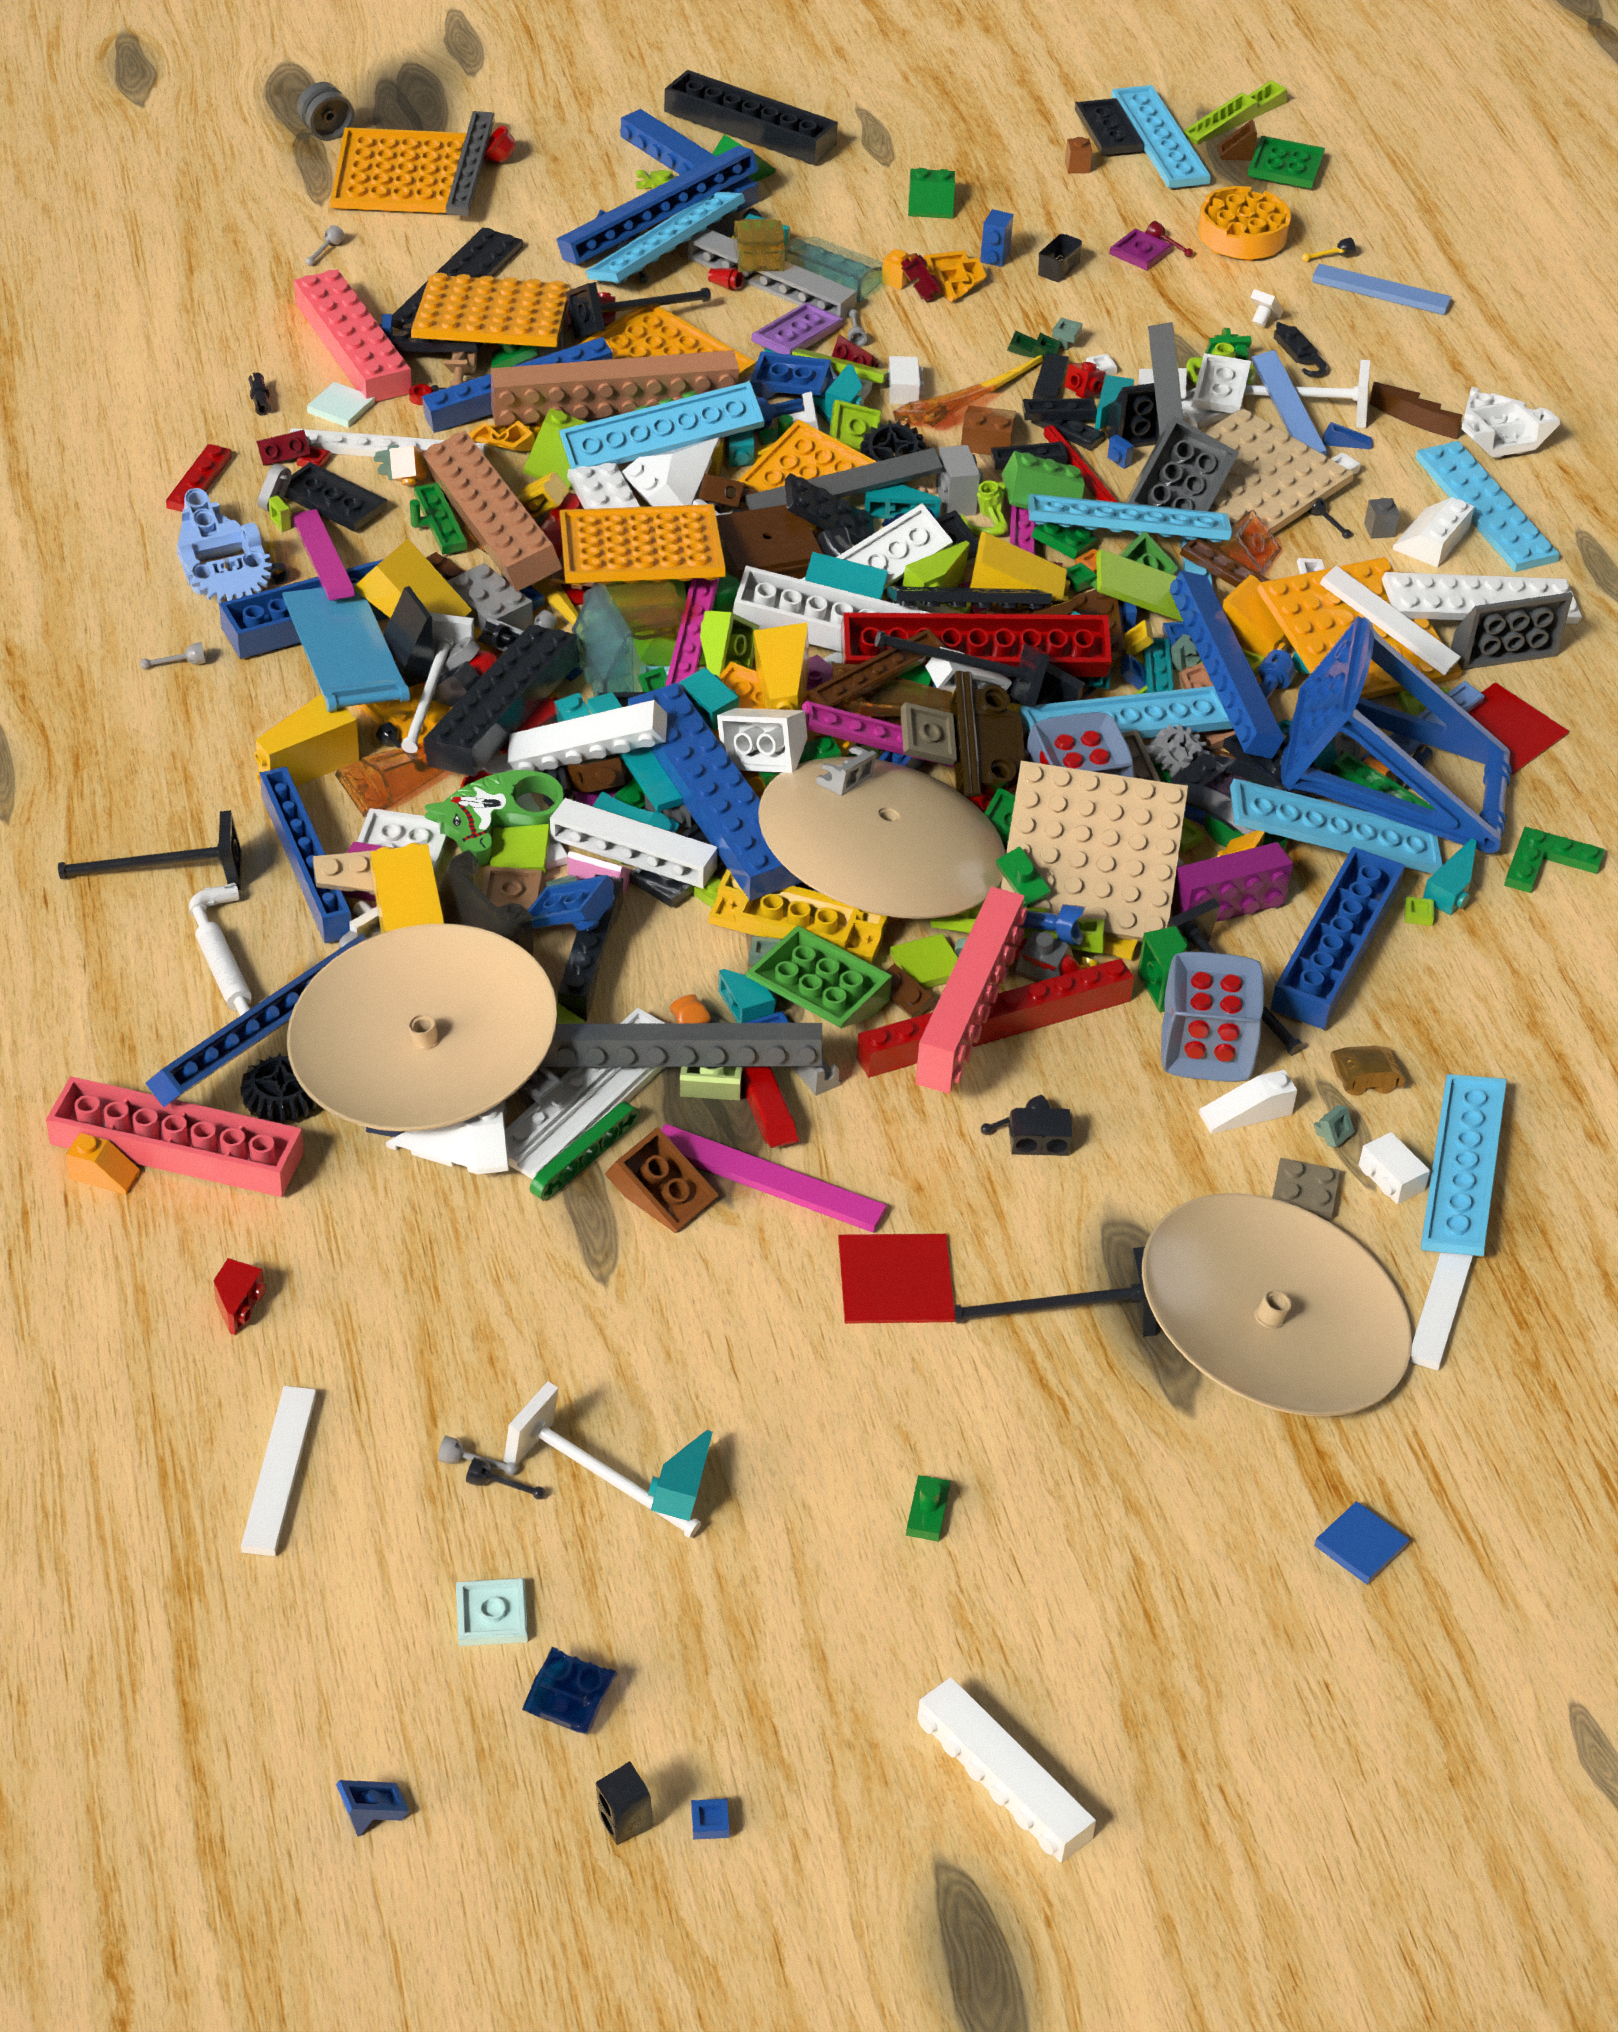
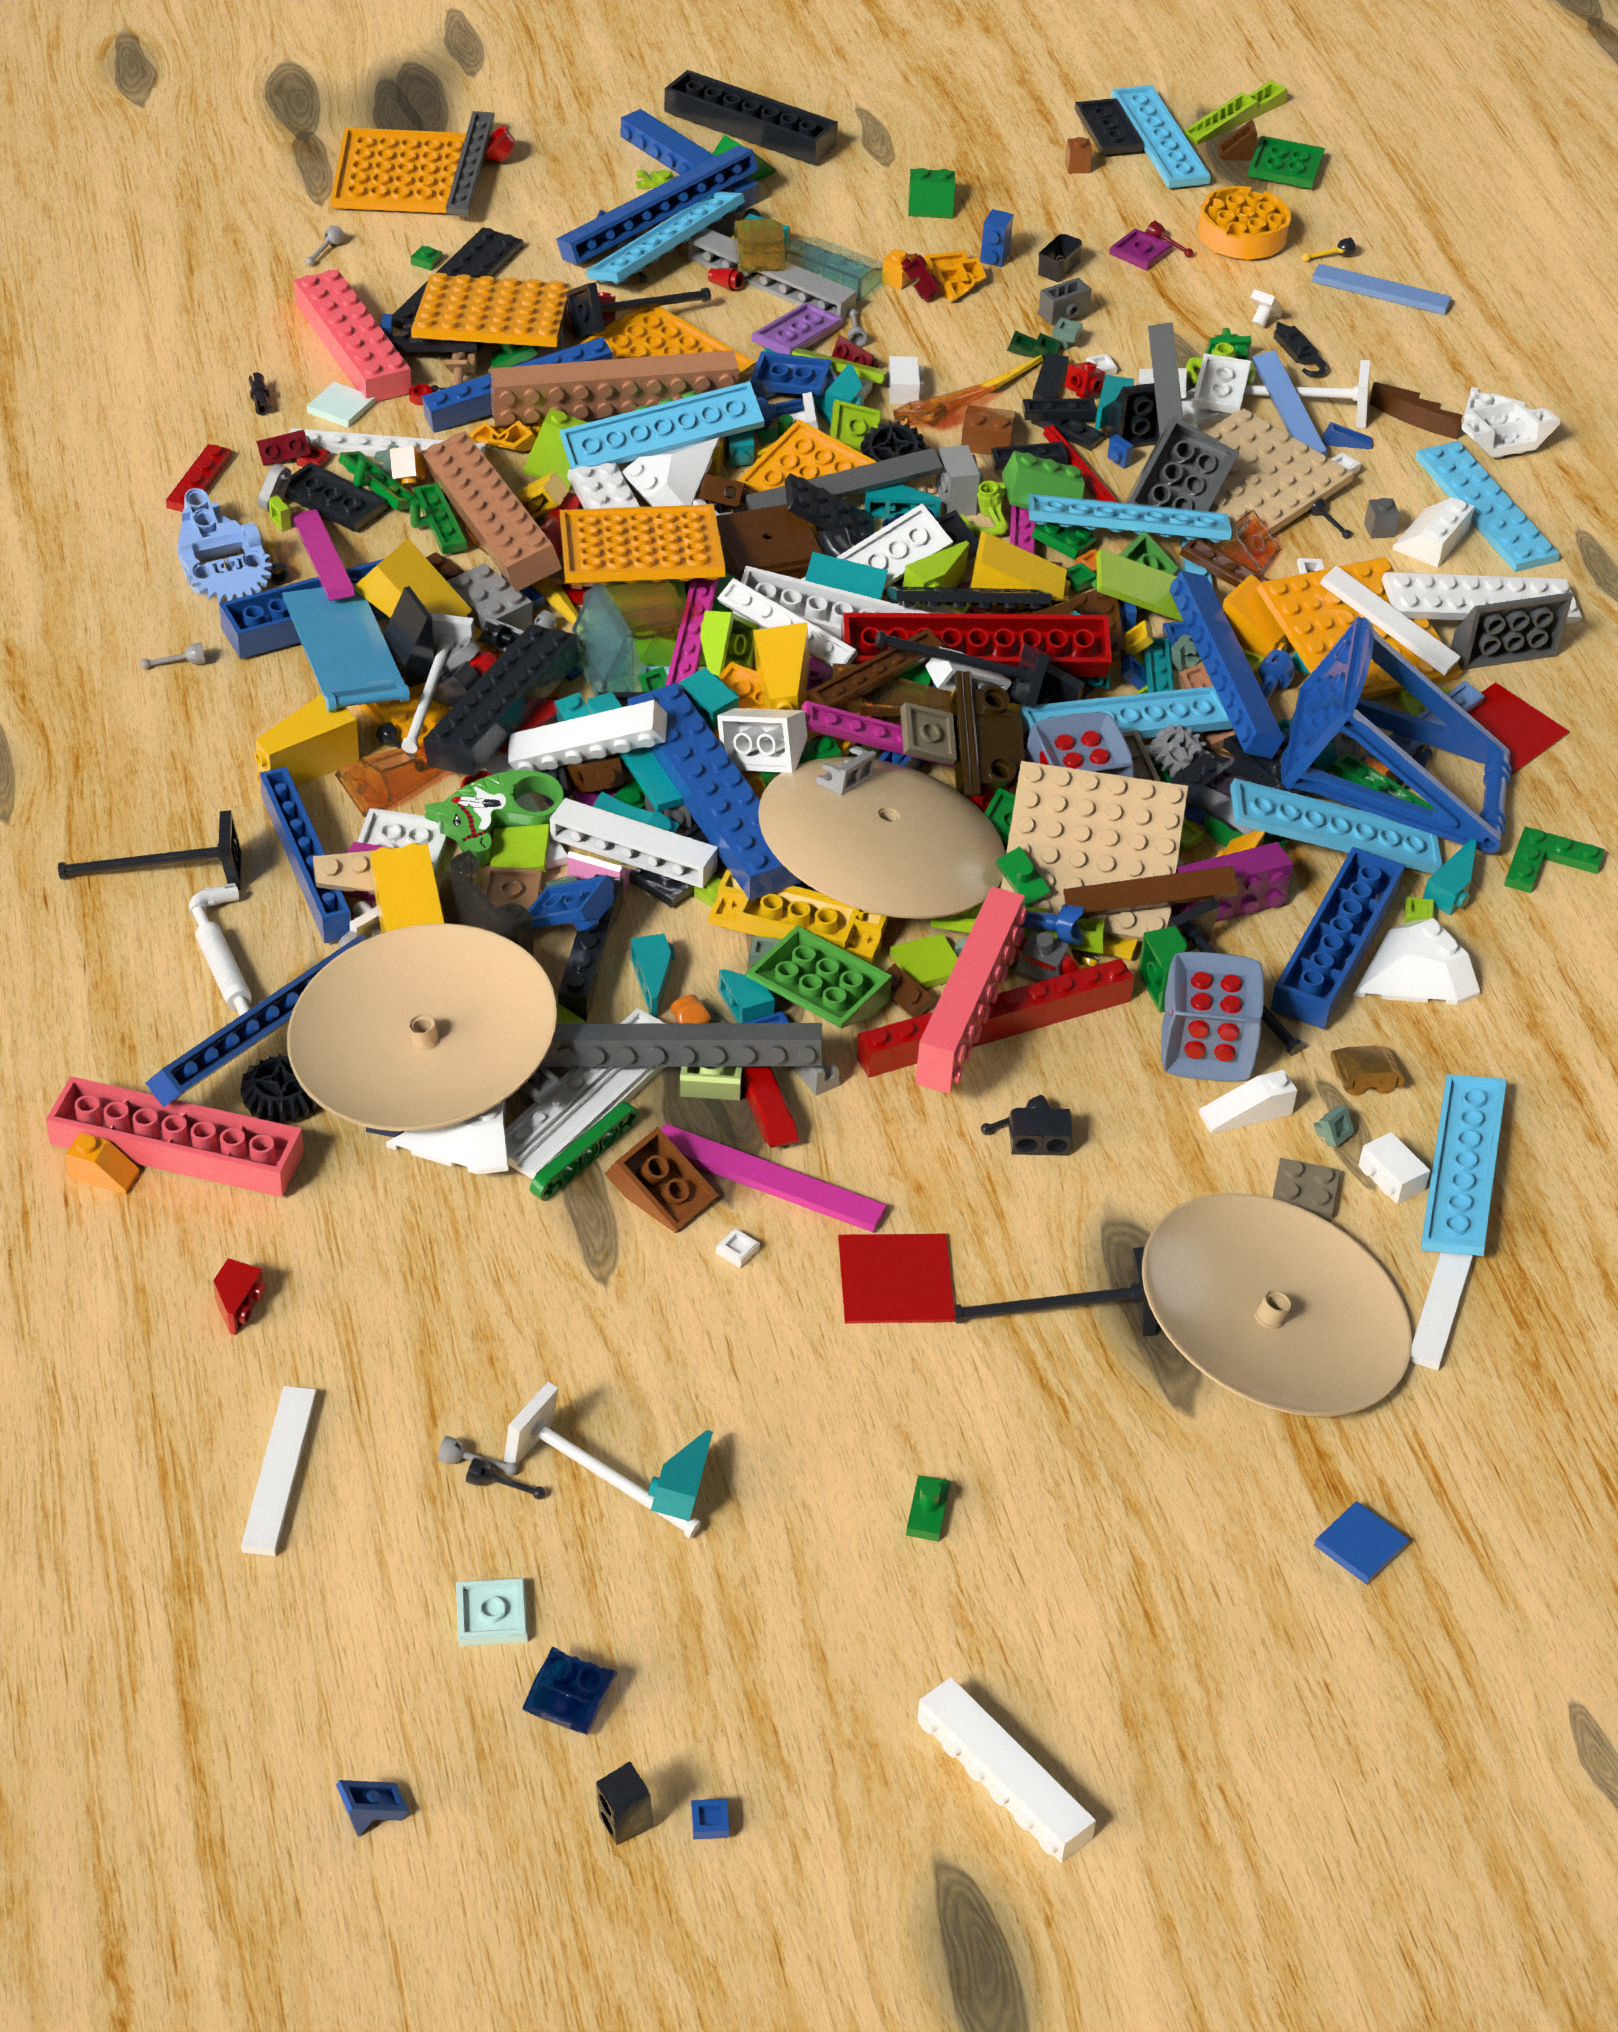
(325, 111): dark grey wheel -> none
(374, 477): none -> green plate
(426, 257): none -> green plate
(652, 965): none -> teal slope
(737, 1248): none -> white tile
(770, 614): none -> white tile
(1064, 300): none -> dark grey brick
(1153, 891): none -> reddish brown tile
(1420, 964): none -> white wedge

